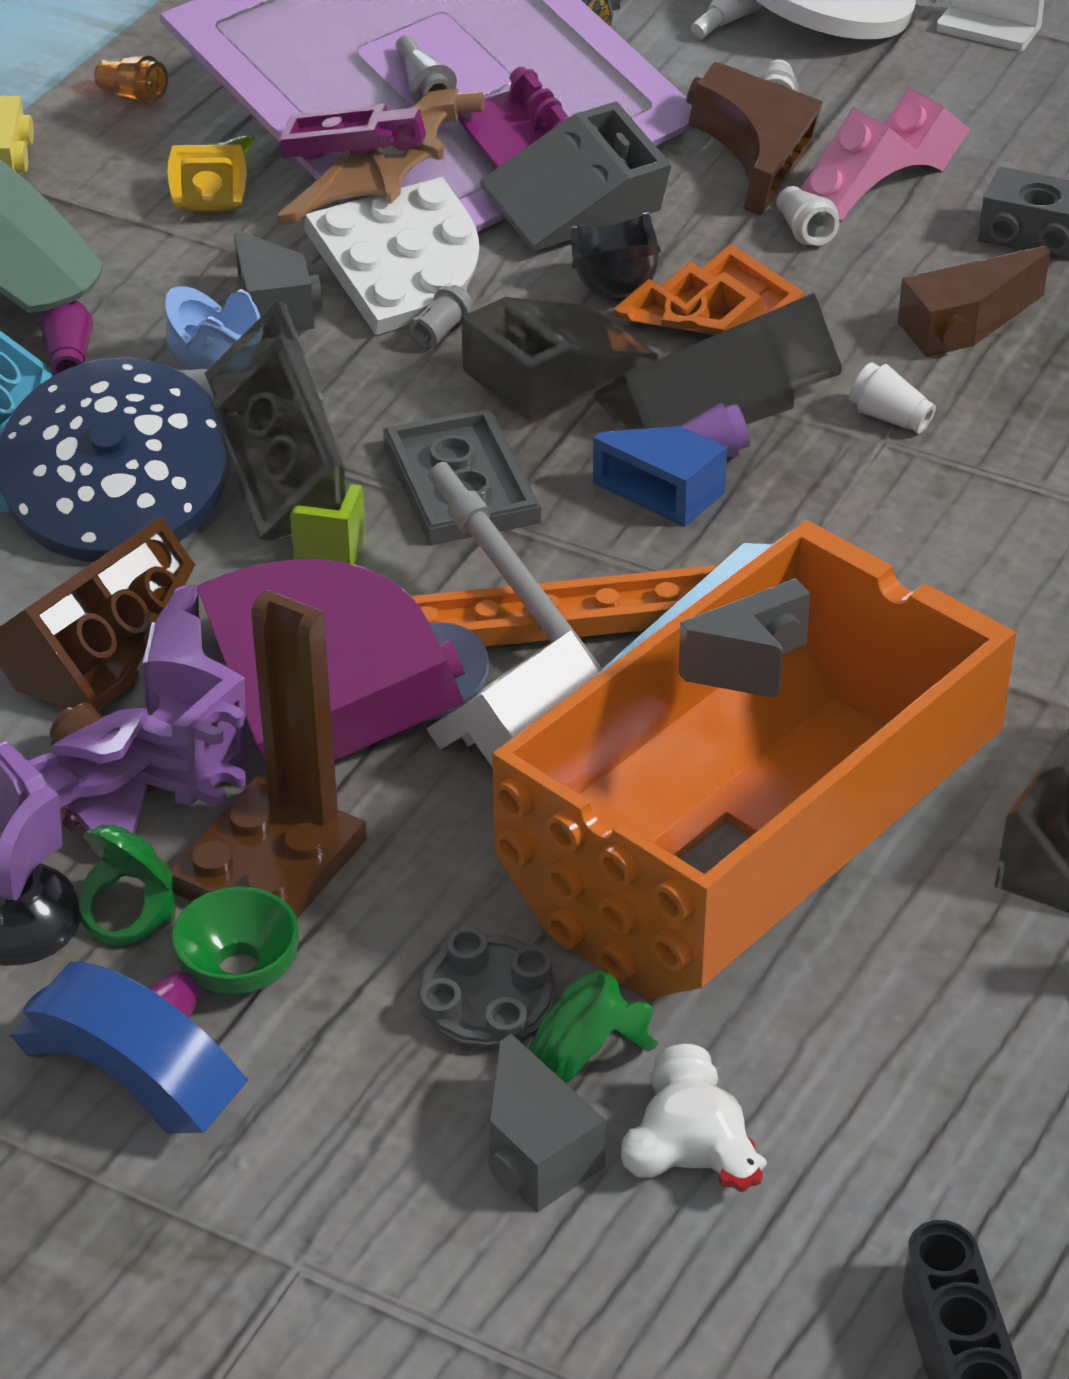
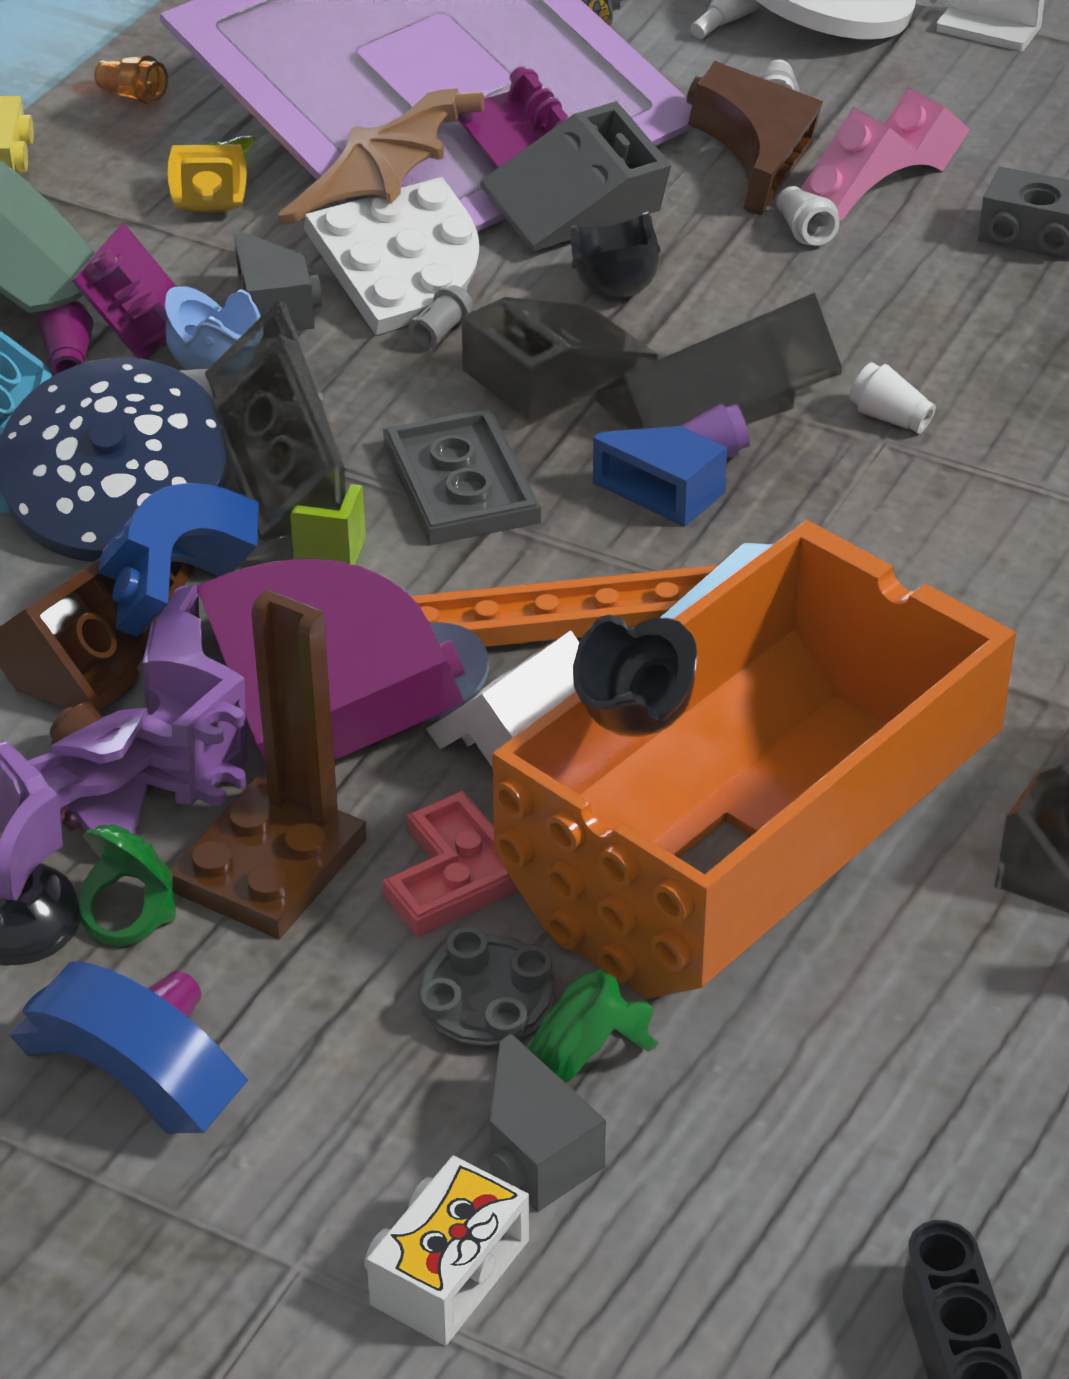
(128, 291): none -> magenta hinge
(175, 524): none -> blue arch
(234, 924): green piece -> none
(351, 130): magenta hinge -> none
(423, 71): light grey cone -> none
(447, 1249): none -> white brick
(460, 871): none -> coral tile
(472, 517): light grey bar -> none
(635, 676): none -> black helmet
(692, 1124): white animal -> none
(710, 298): orange slope -> none
(745, 640): dark grey slope -> none
(970, 300): reddish brown slope -> none

